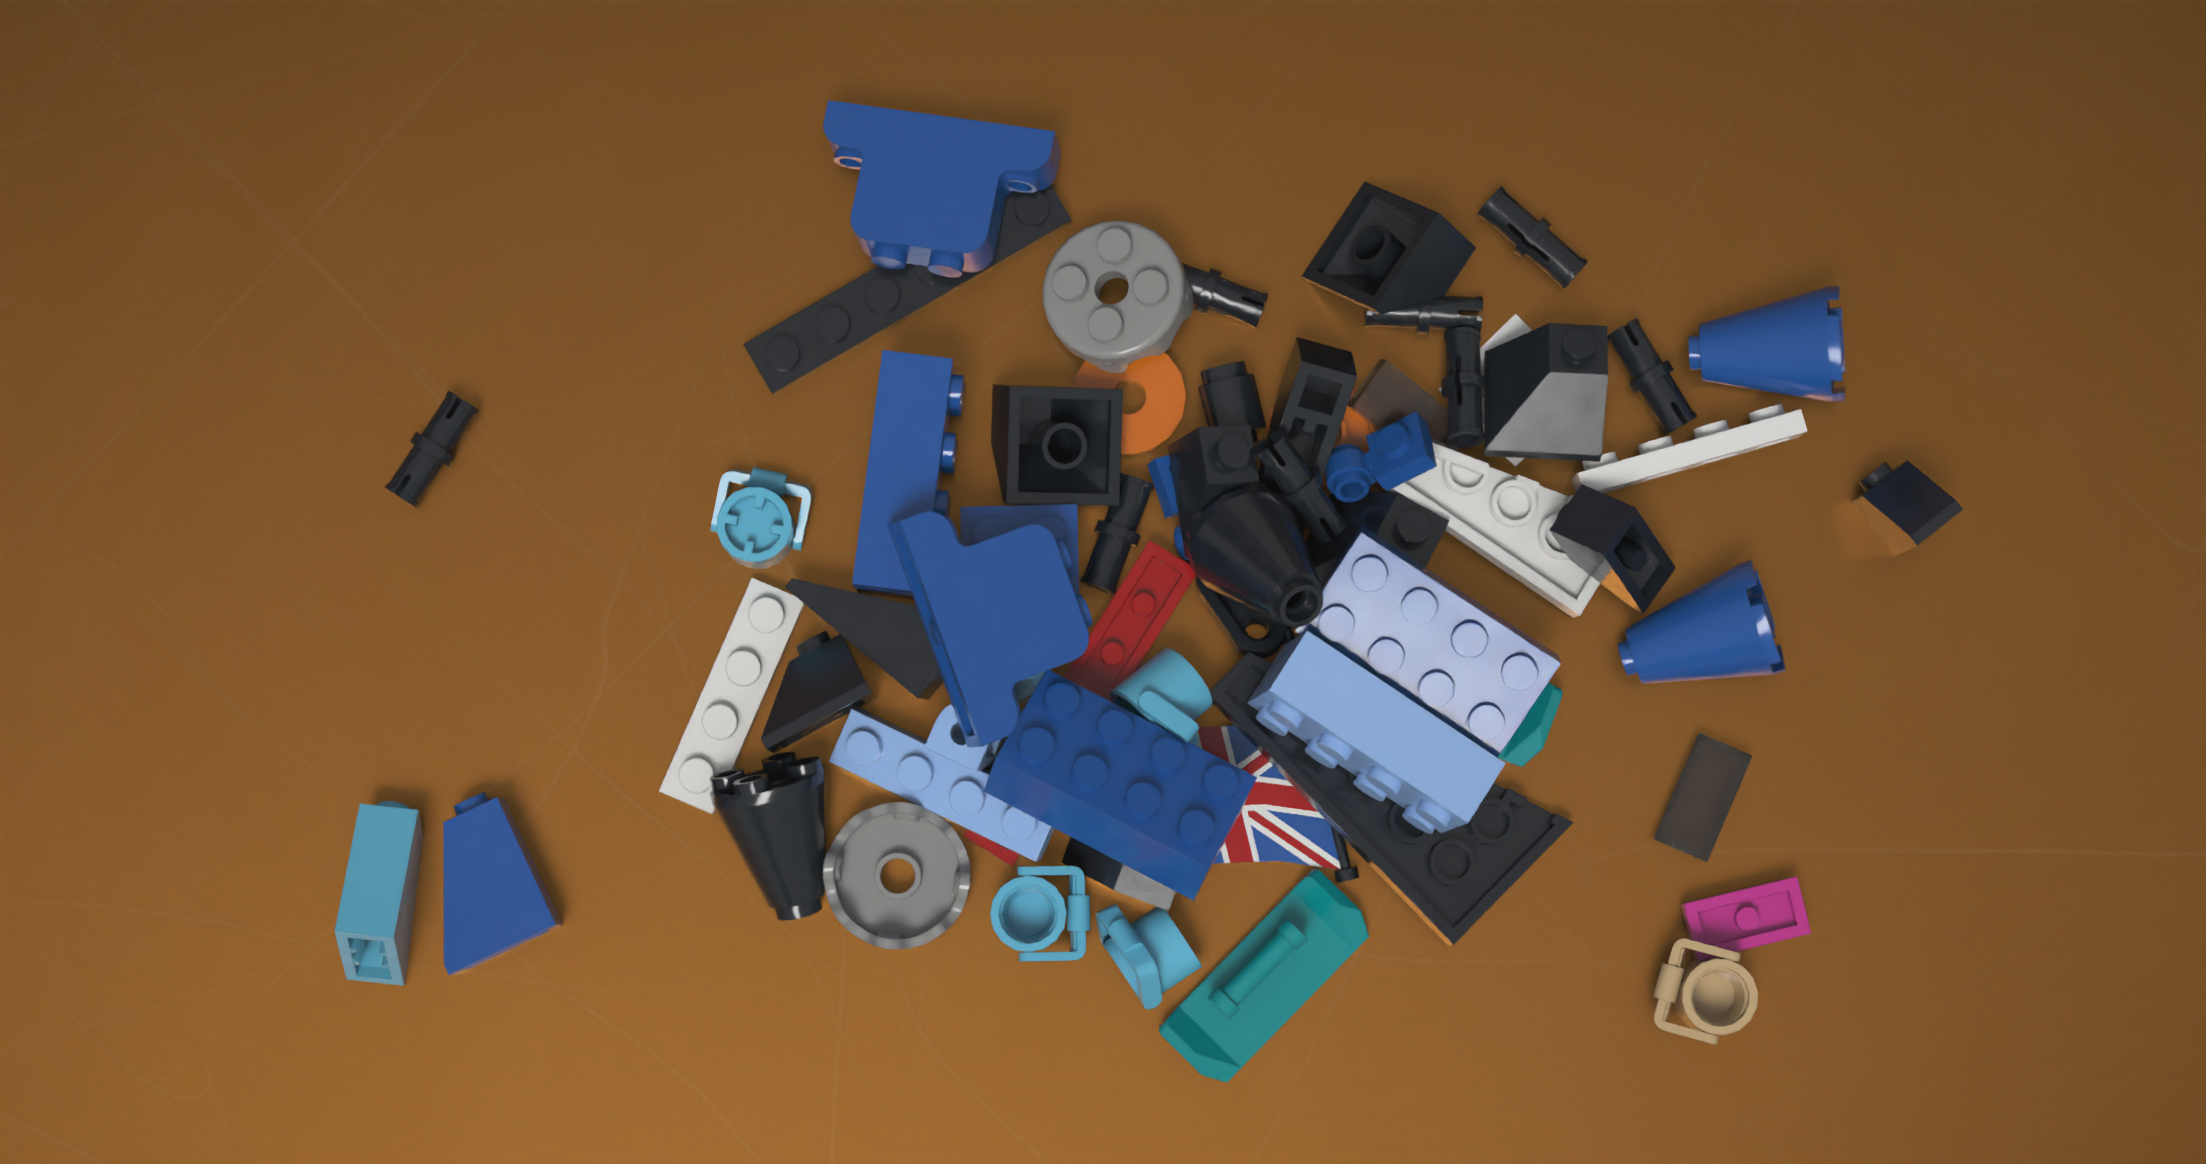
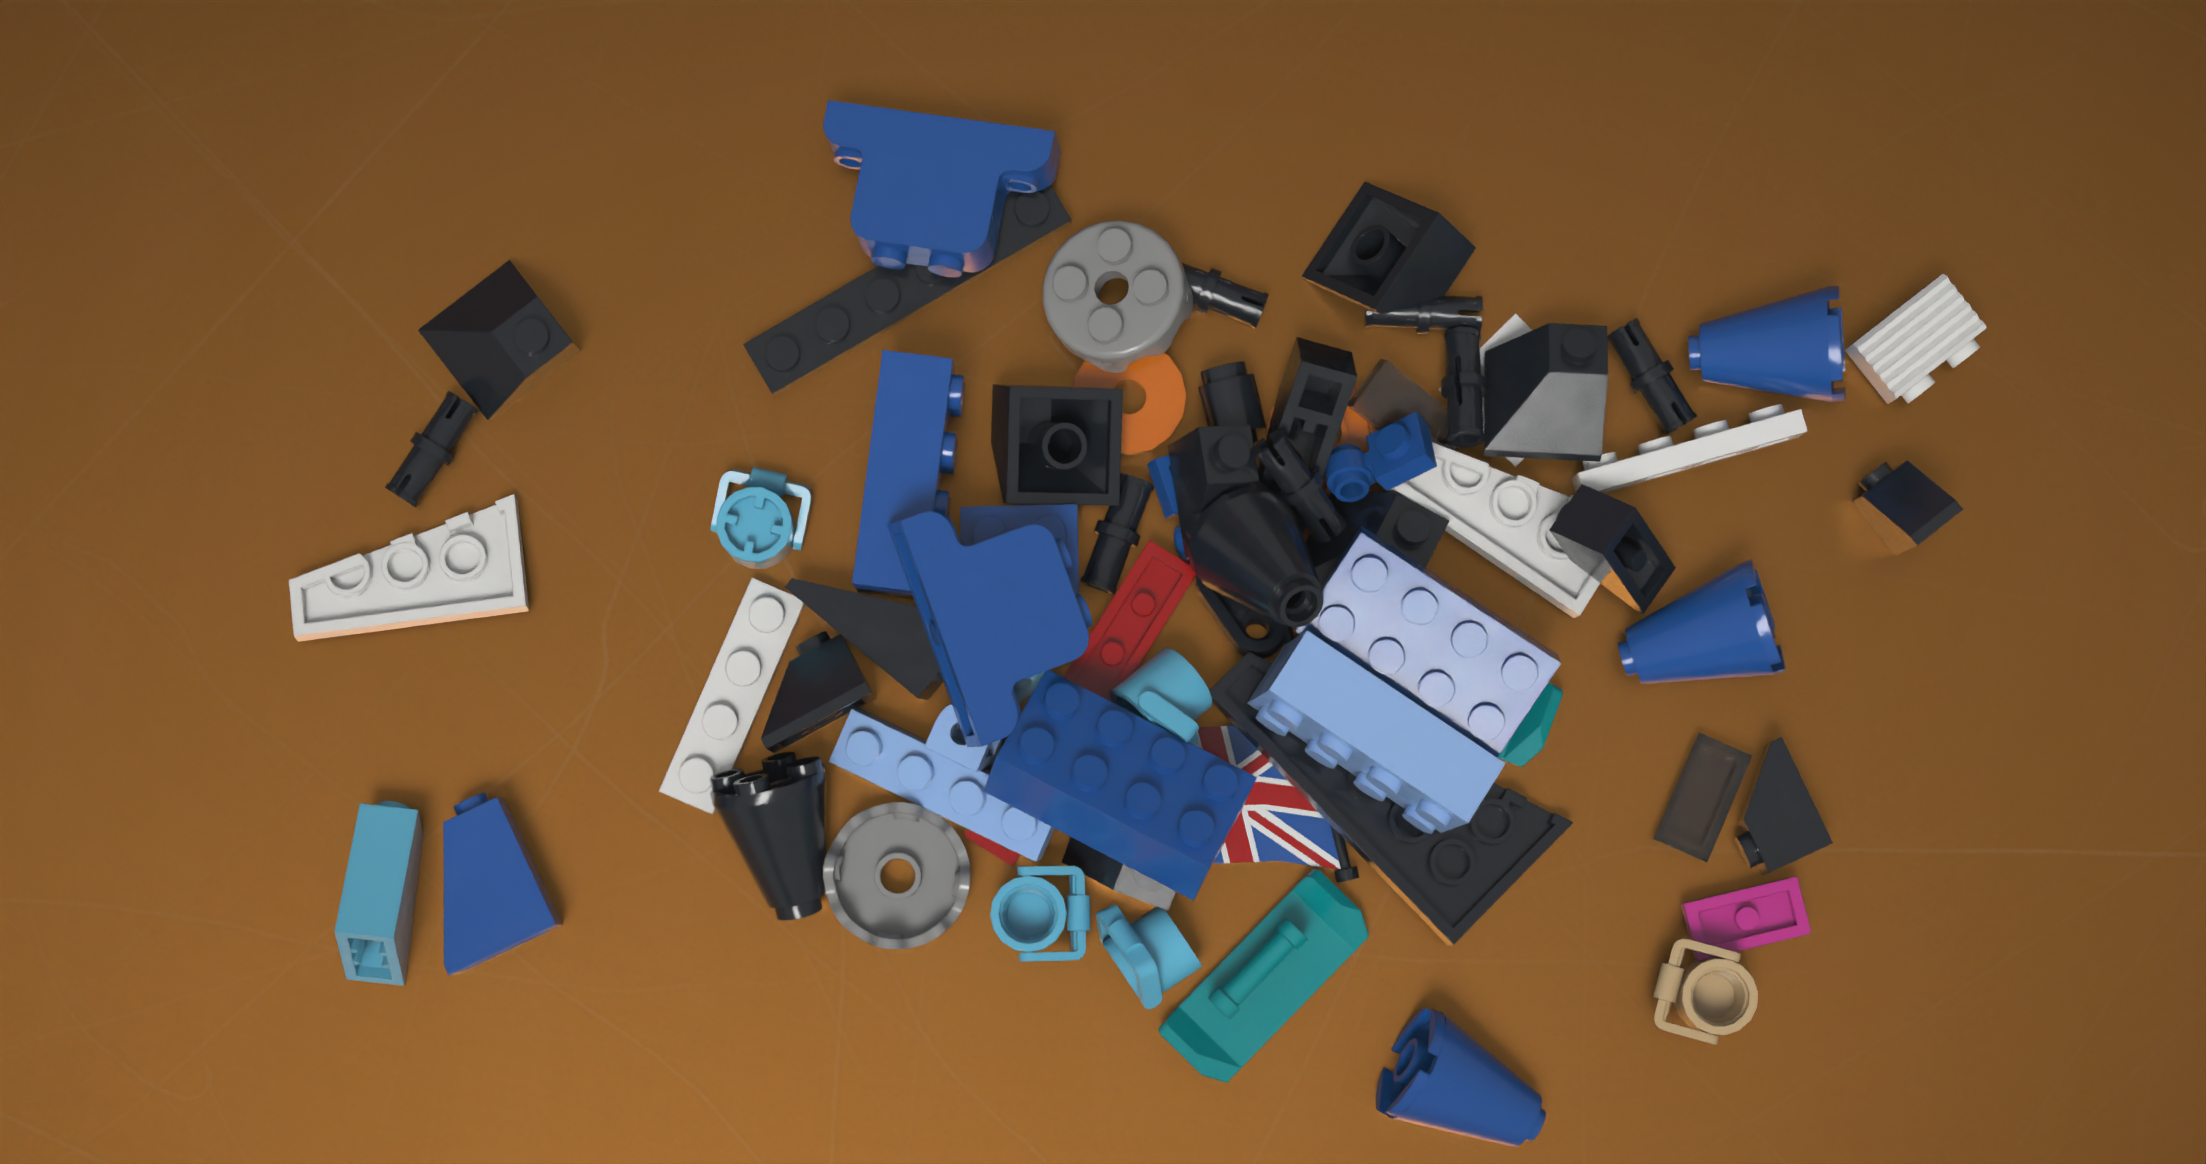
(438, 576): none -> white wing
(499, 340): none -> black slope
(1456, 1085): none -> blue cone
(1532, 237): black pin -> none
(1778, 814): none -> black slope
(1916, 340): none -> white brick

